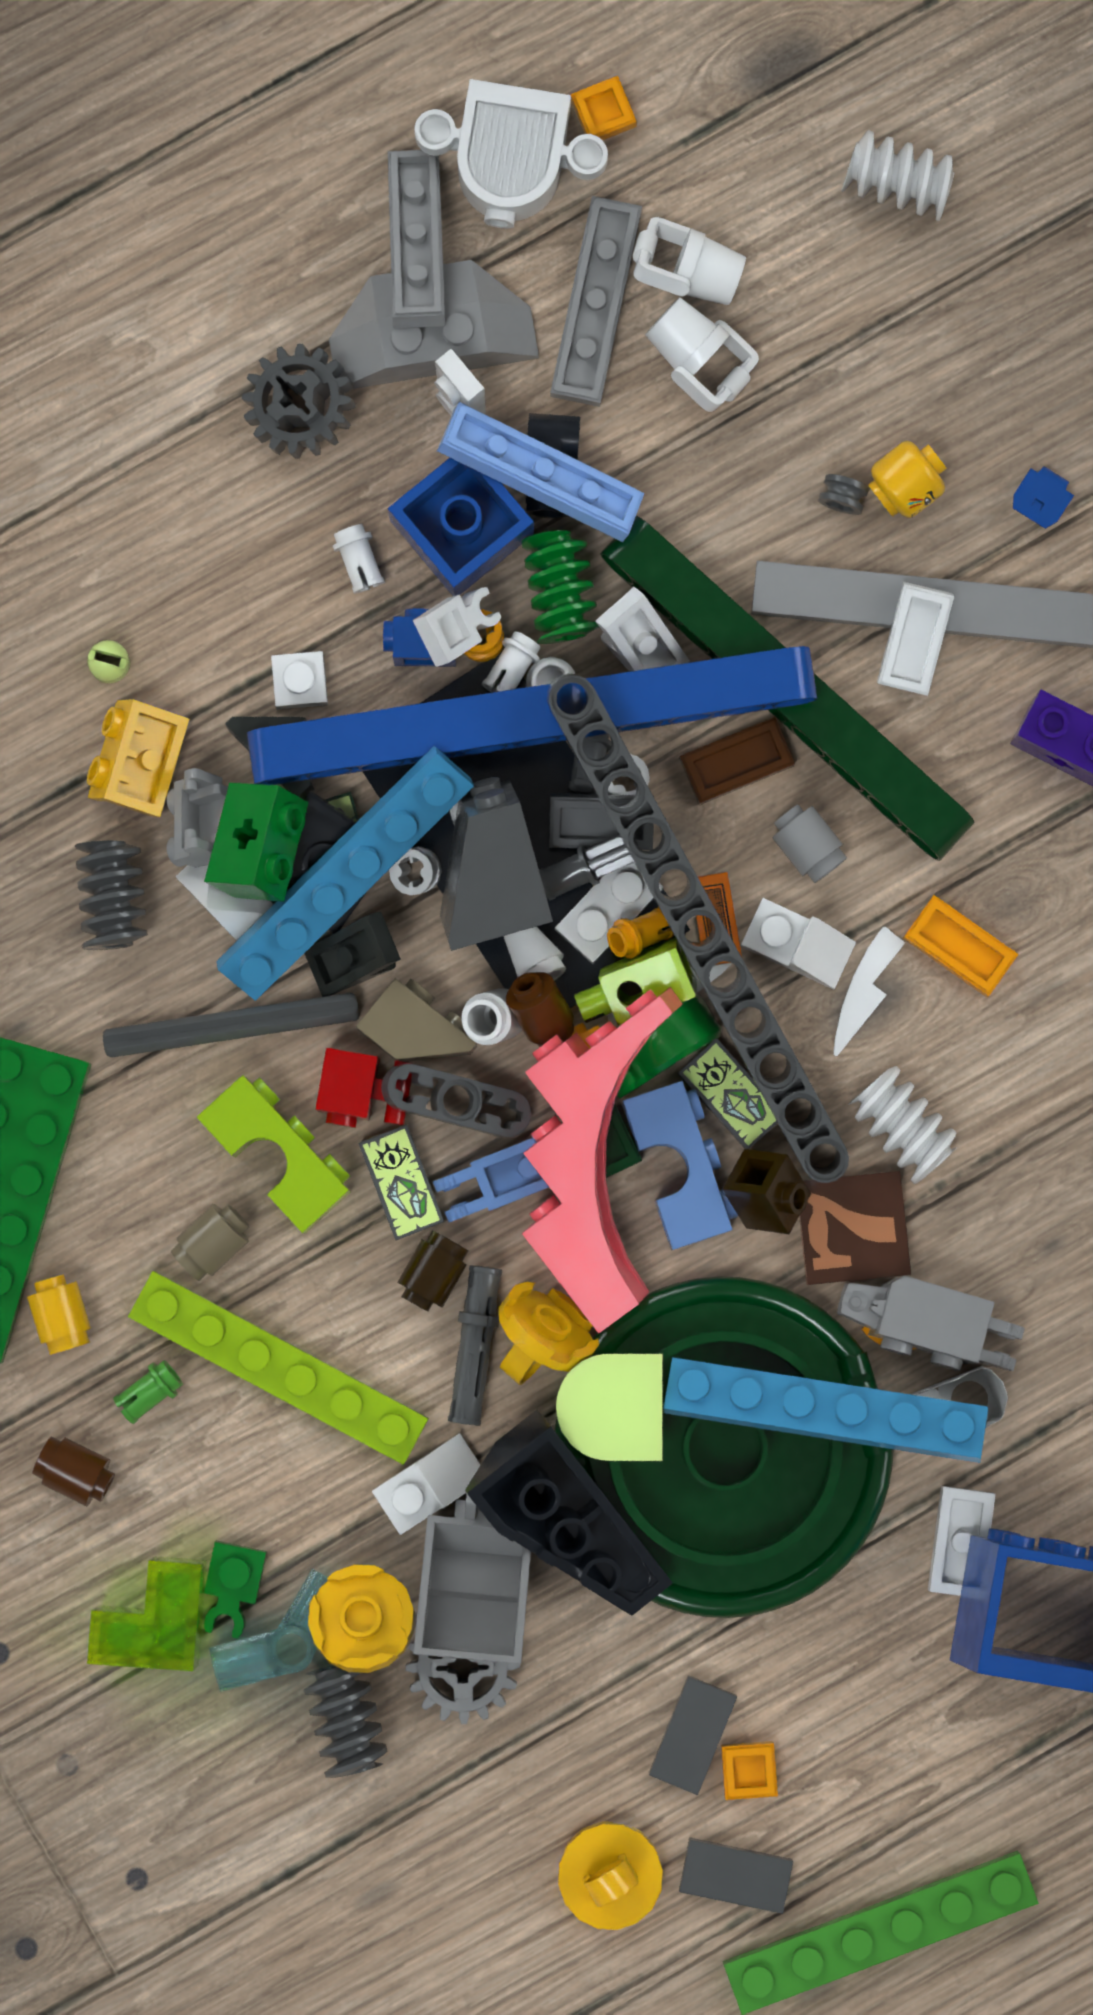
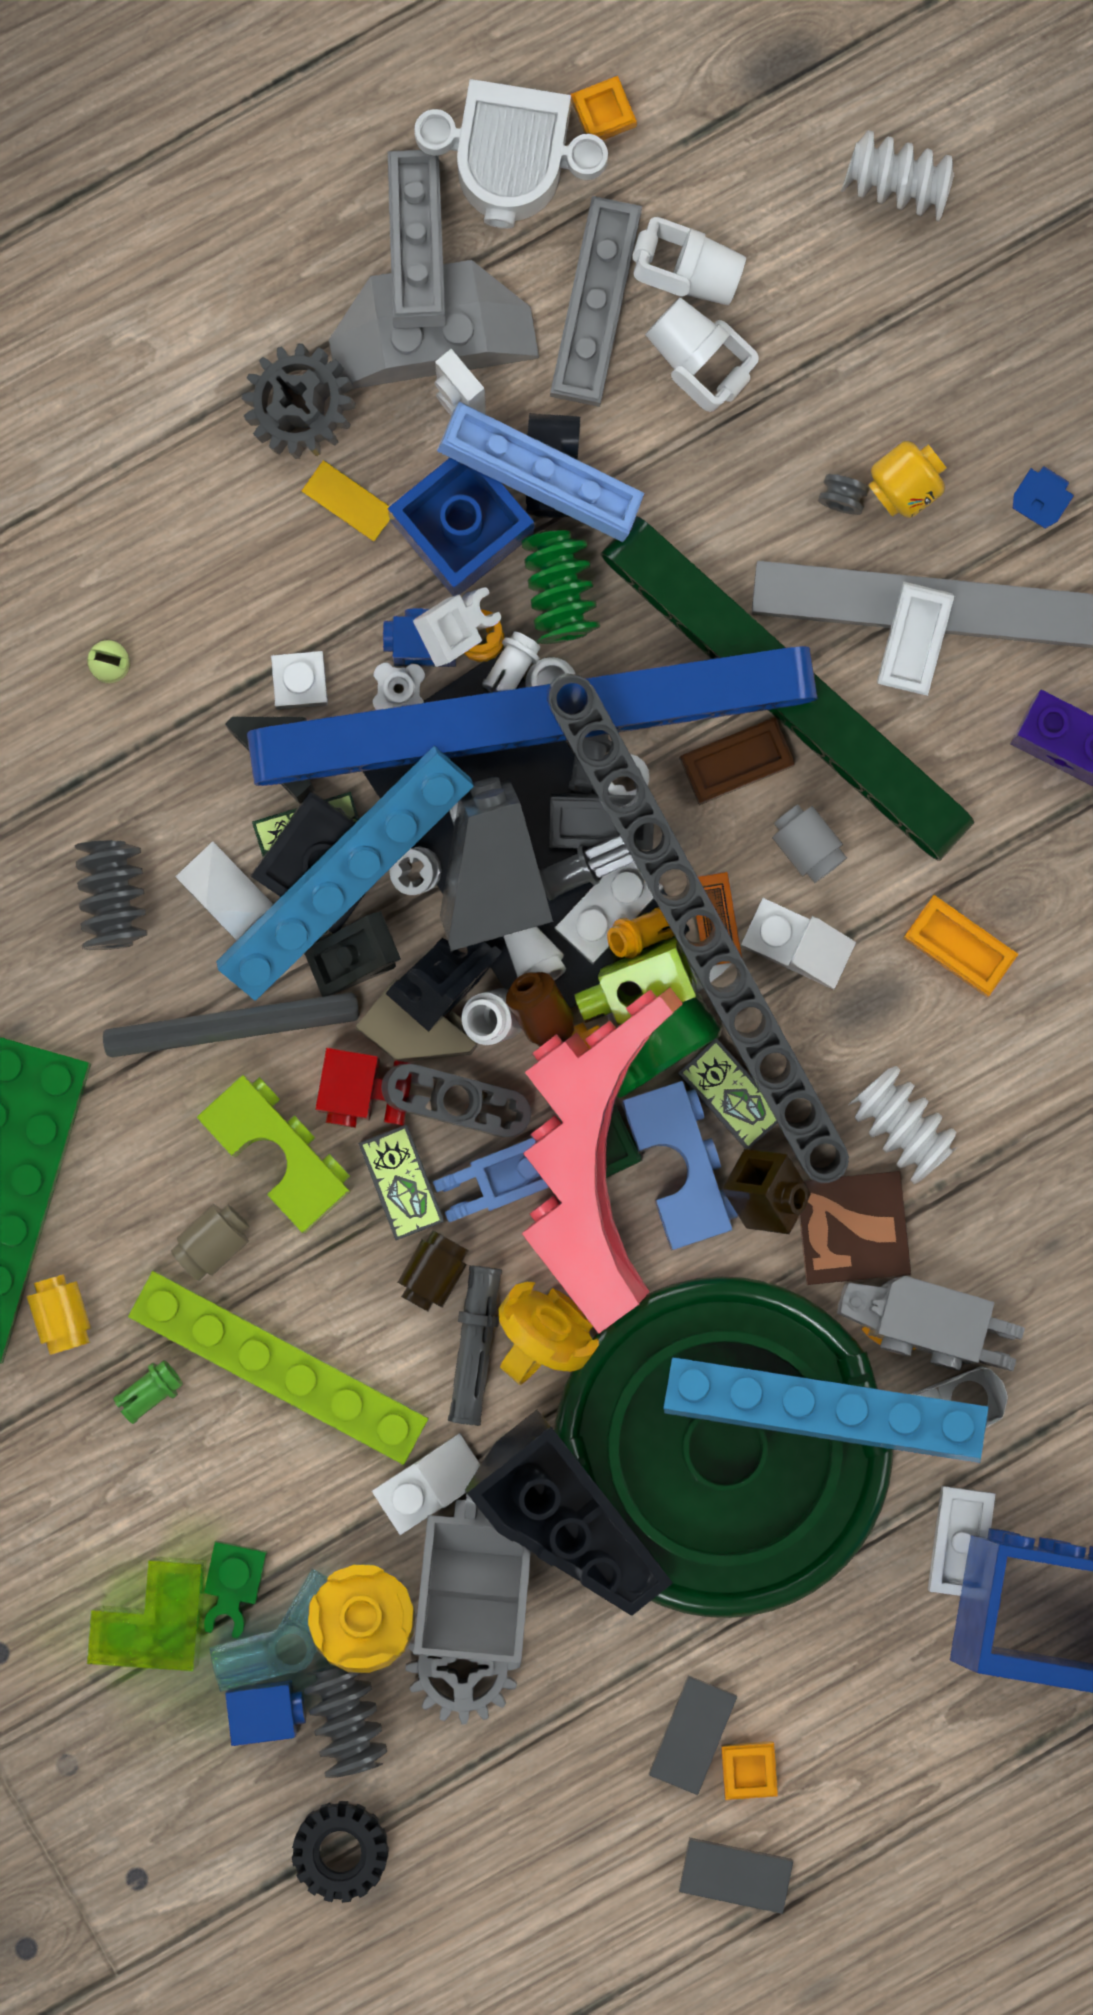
(73, 1471): reddish brown brick -> none
(137, 756): yellow bracket -> none
(197, 812): light grey piece -> none
(256, 841): green brick -> none
(264, 1712): none -> blue brick
(329, 1882): none -> black tyre
(347, 500): none -> yellow sticker
(358, 557): white pin -> none
(389, 677): none -> white plate
(441, 981): none -> black hinge
(610, 1875): yellow tile -> none
(614, 1407): yellowish green tile -> none
(638, 634): white slope -> none
(862, 994): white sticker -> none
(880, 1932): bright green plate -> none

